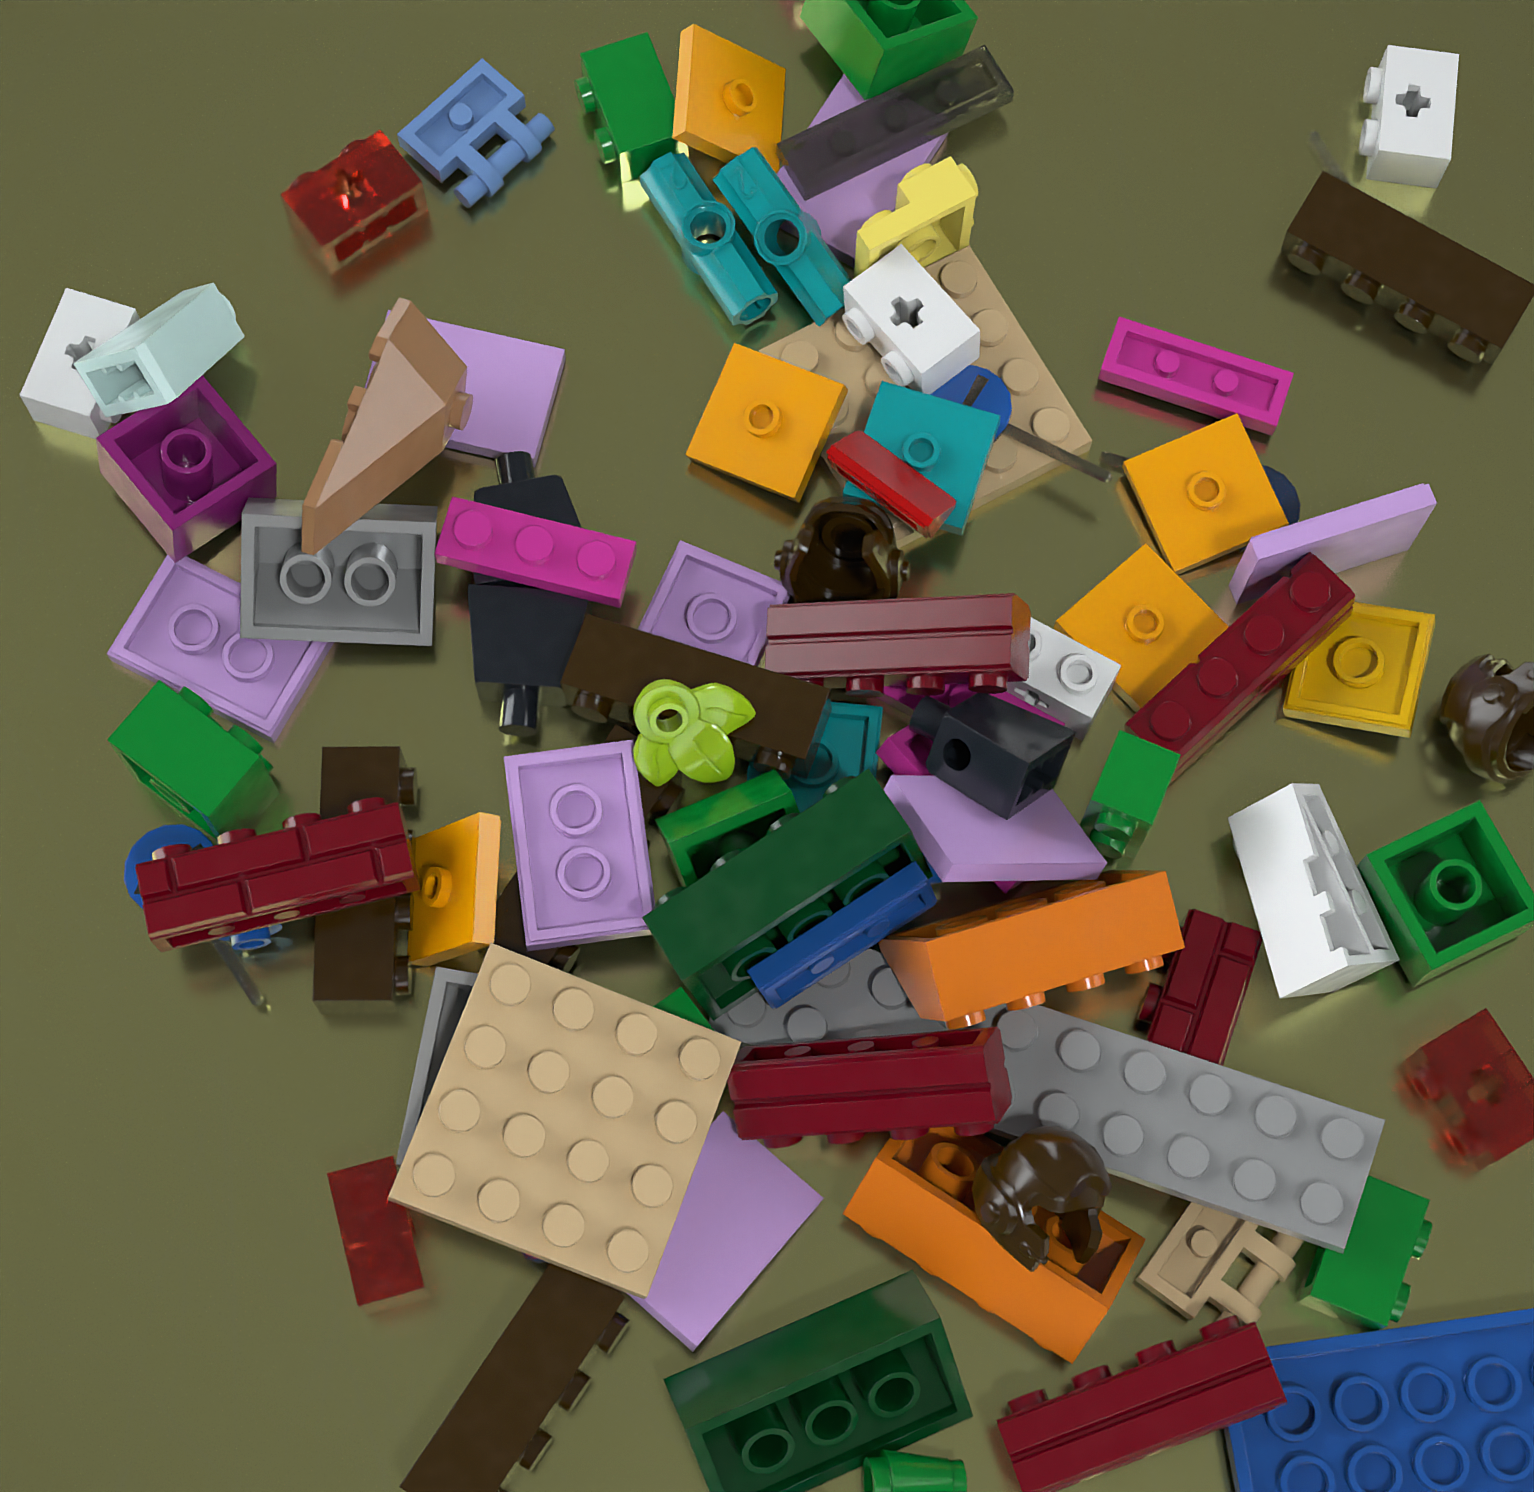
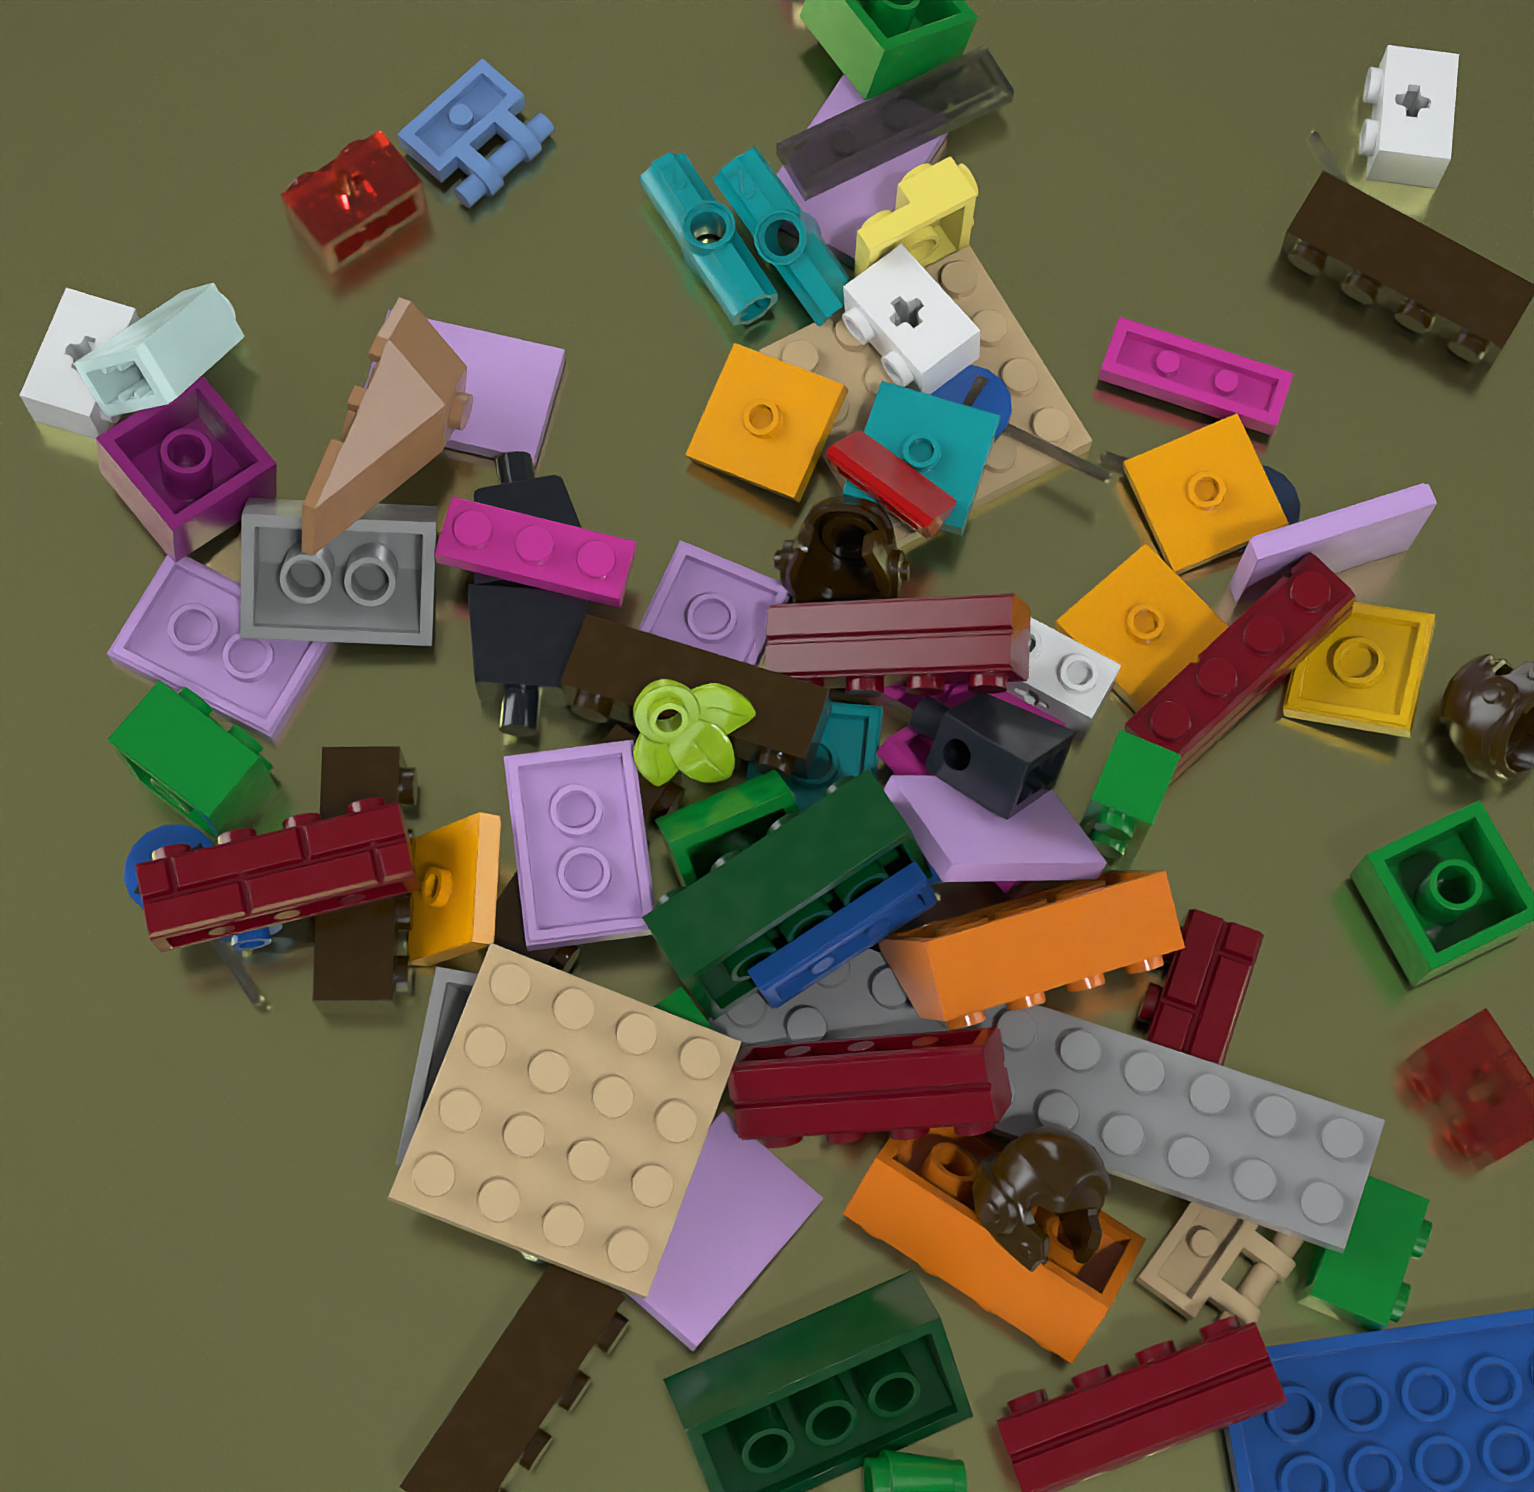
(378, 1237): clear red brick -> none
(631, 104): green brick -> none
(727, 98): light orange plate -> none
(1308, 894): white wedge -> none

